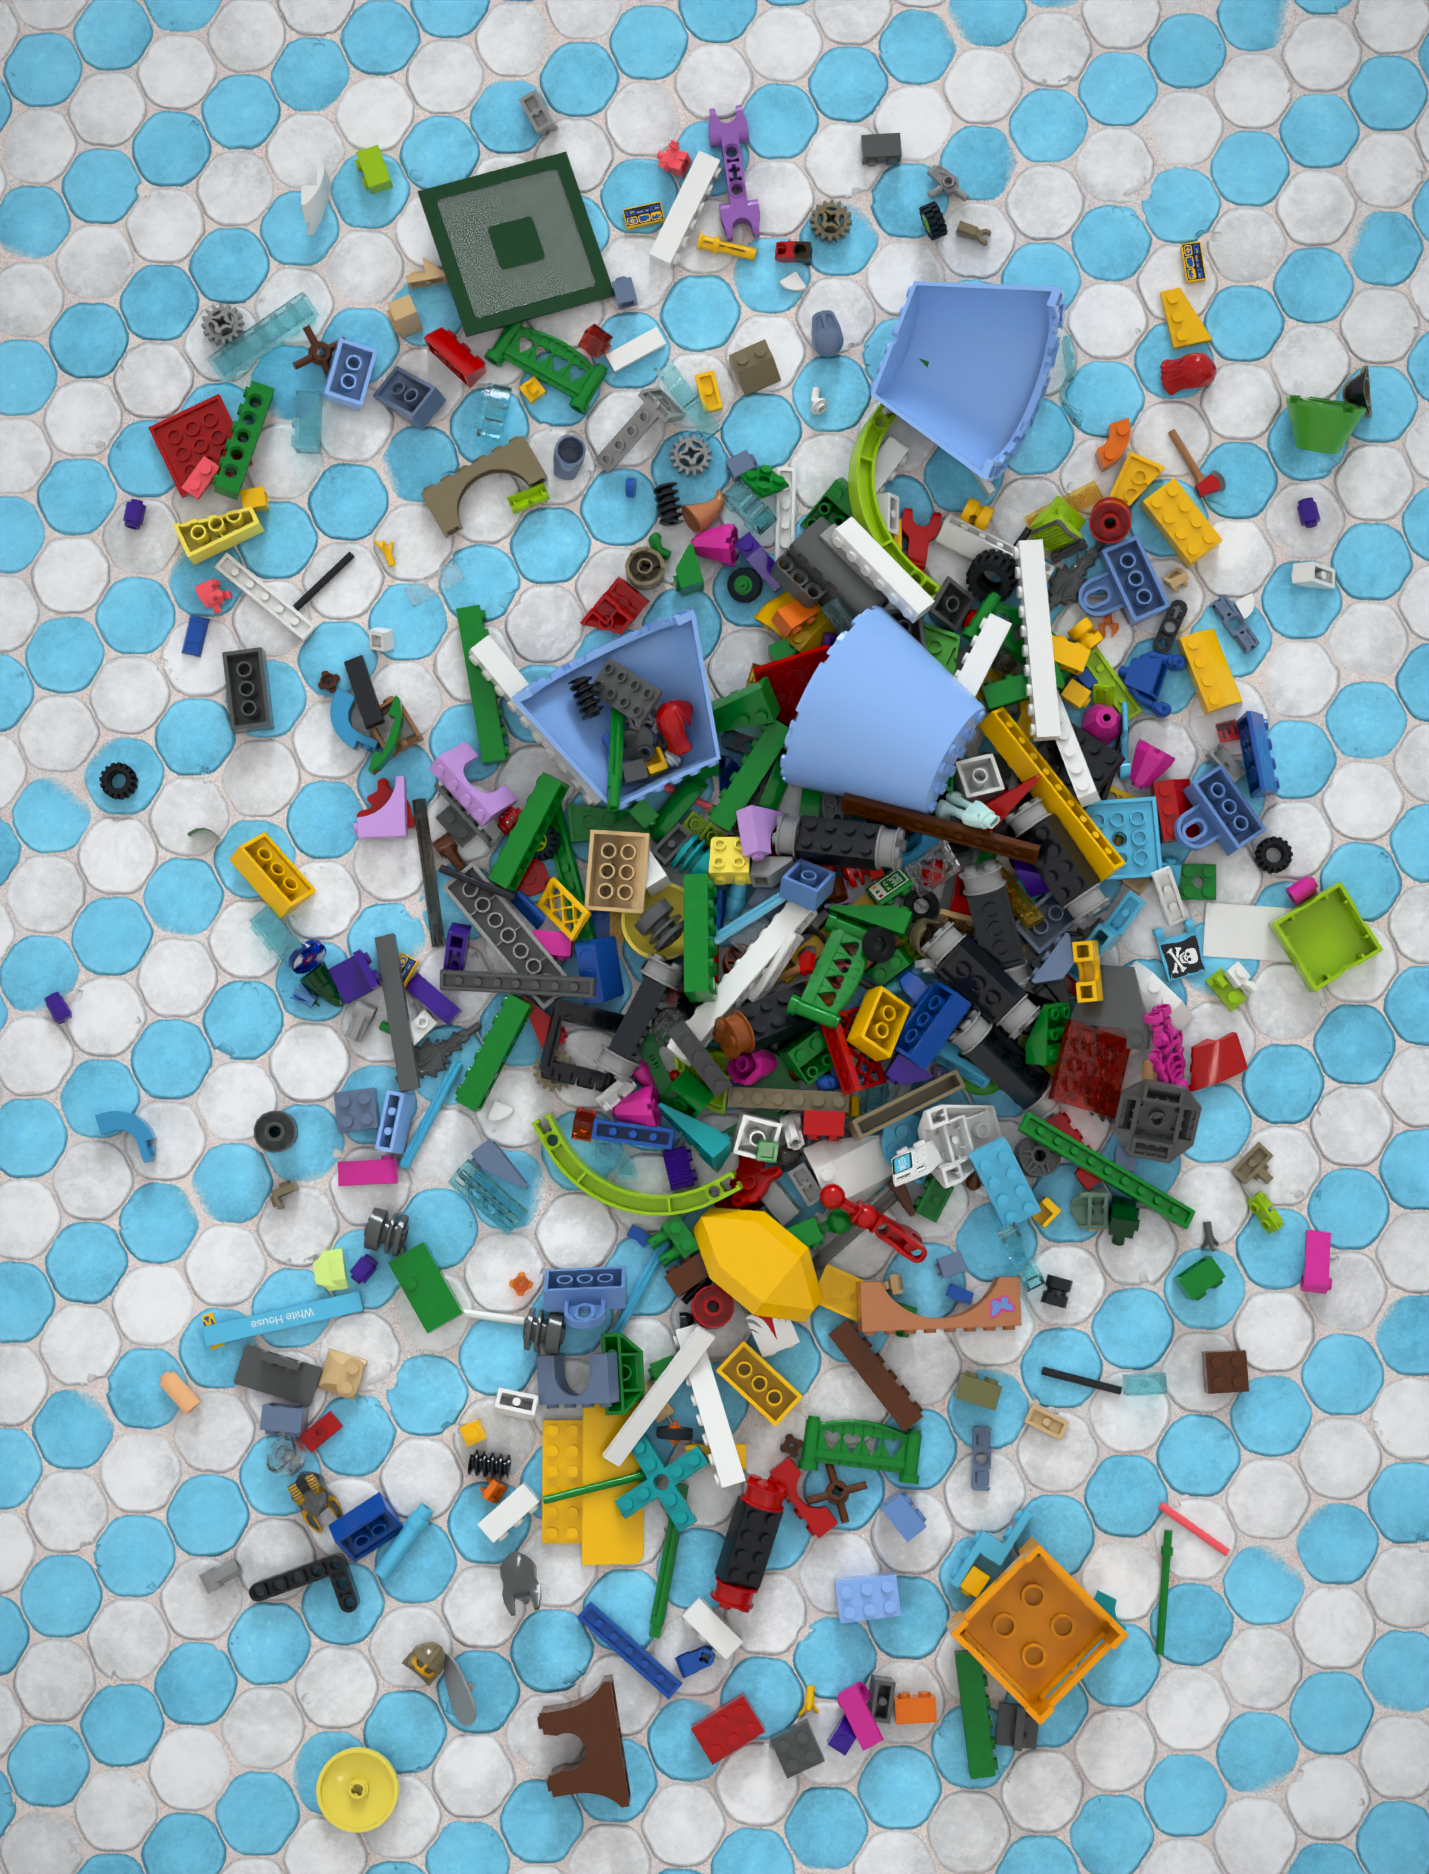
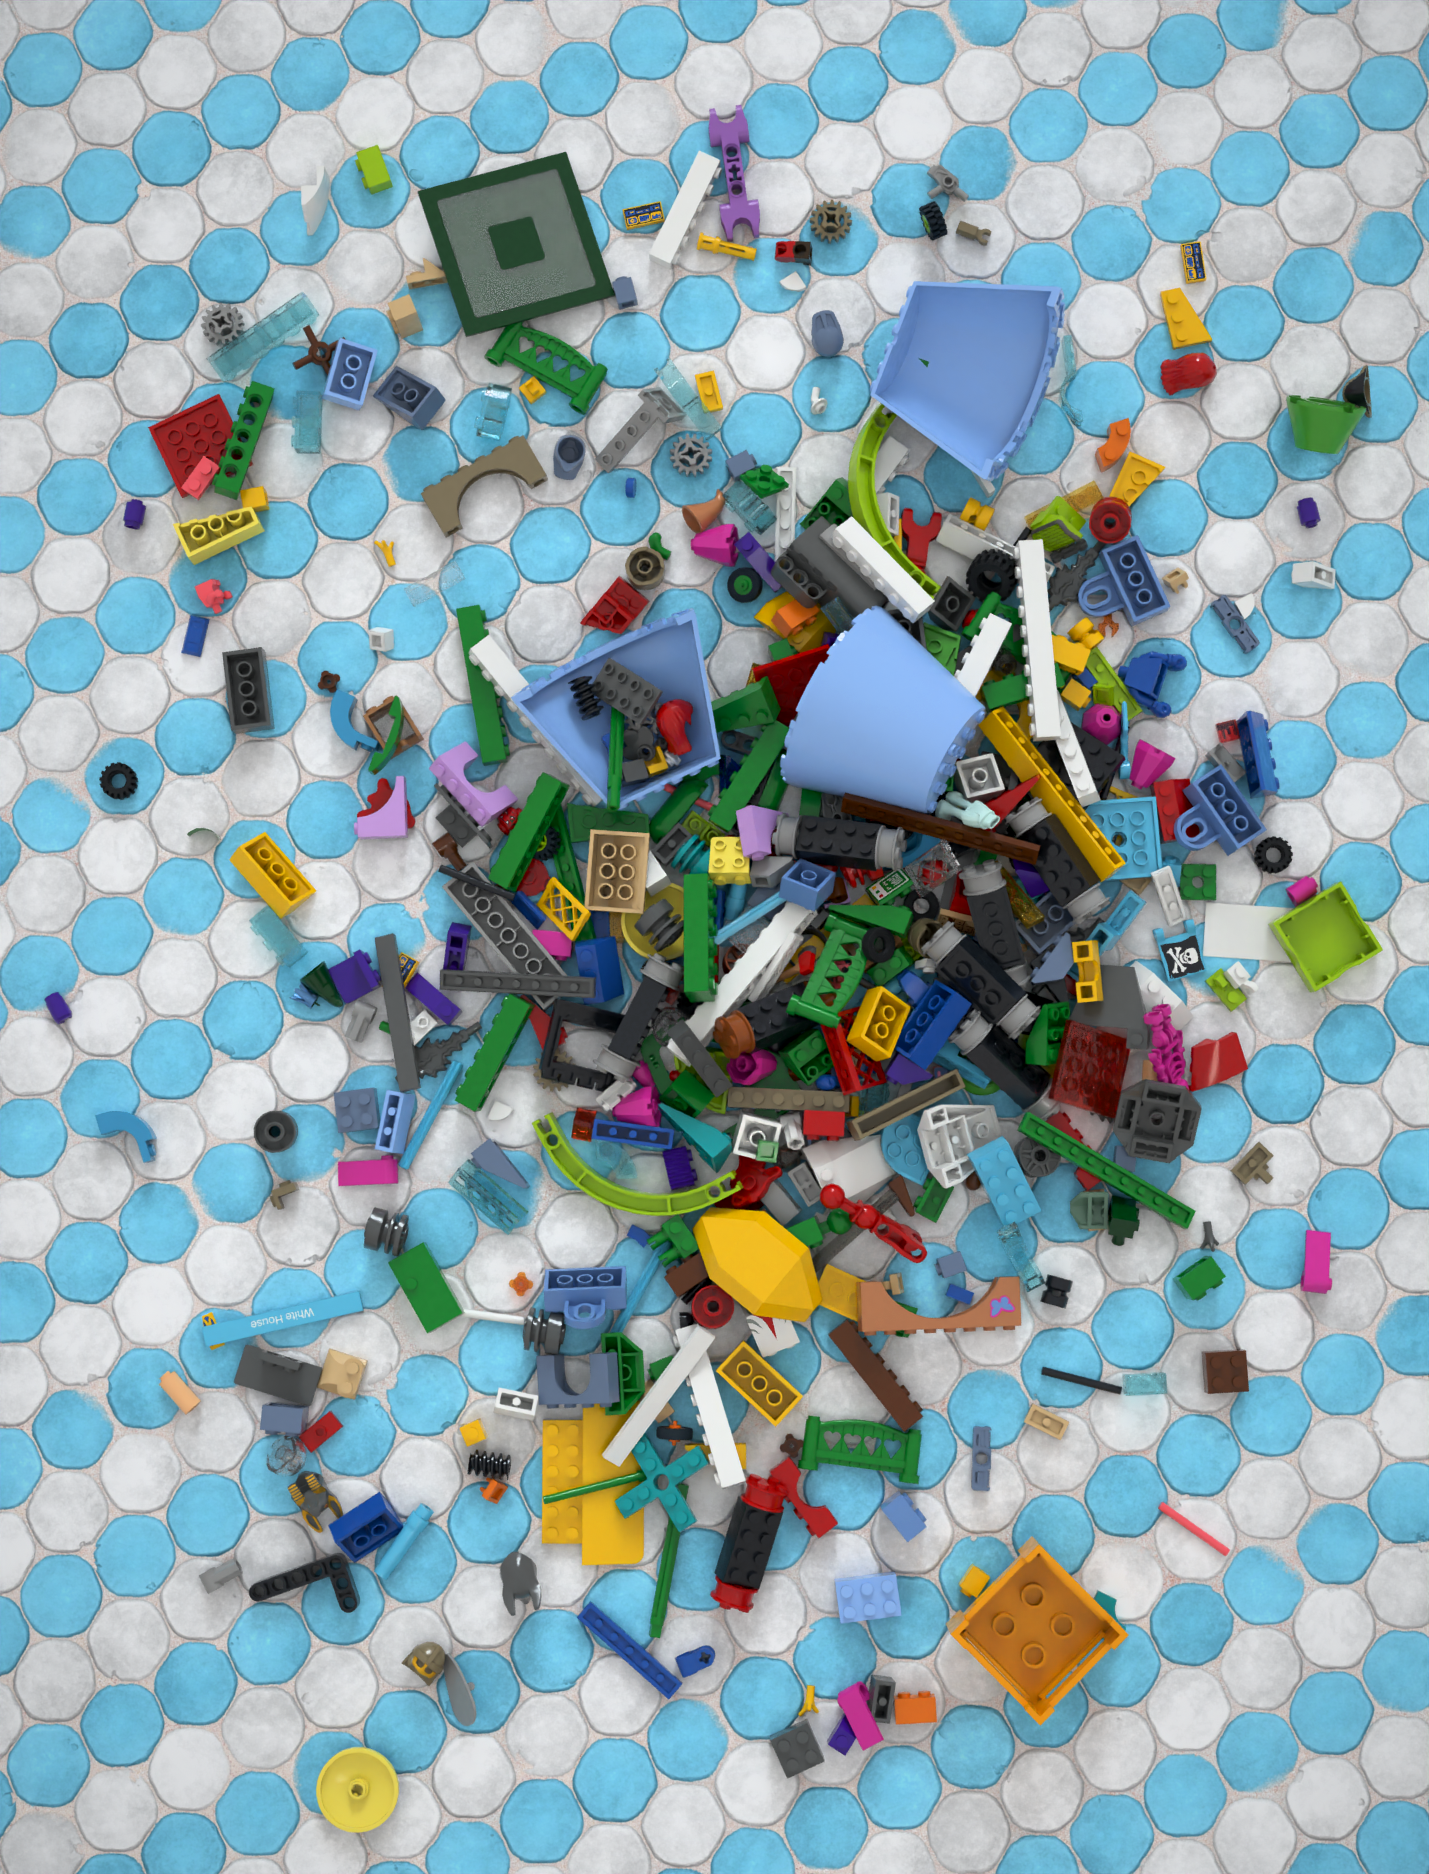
(265, 597): white tile -> none
(307, 957): clear blue tile -> none
(323, 581): black bar -> none
(331, 1270): yellowish green slope -> none
(364, 692): black tile -> none
(364, 1269): dark purple brick -> none
(428, 873): clear smoke piece -> none
(455, 356): red slope -> none
(509, 1513): white brick -> none
(528, 498): lime hinge -> none
(538, 113): light grey hinge -> none
(595, 341): clear red brick -> none
(597, 1724): reddish brown piece -> none
(635, 349): white tile -> none
(643, 813): green brick -> none
(666, 504): black piece -> none
(674, 160): coral piece -> none
(688, 573): green slope -> none
(712, 1628): white brick -> none
(727, 1728): red brick -> none
(754, 367): dark tan slope -> none
(844, 1495): reddish brown bar -> none
(881, 149): dark grey brick -> none
(914, 1161): white slope -> none
(975, 1715): green brick -> none
(977, 1391): olive brick -> none
(990, 1547): medium azure bracket -> none
(1015, 1727): dark grey bracket -> none
(1048, 1212): yellow panel -> none
(1166, 1552): green bar -> none
(1180, 523): yellow brick -> none
(1180, 616): black beam -> none
(1205, 485): piece -> none
(1209, 671): yellow slope -> none
(1259, 1205): lime hinge -> none

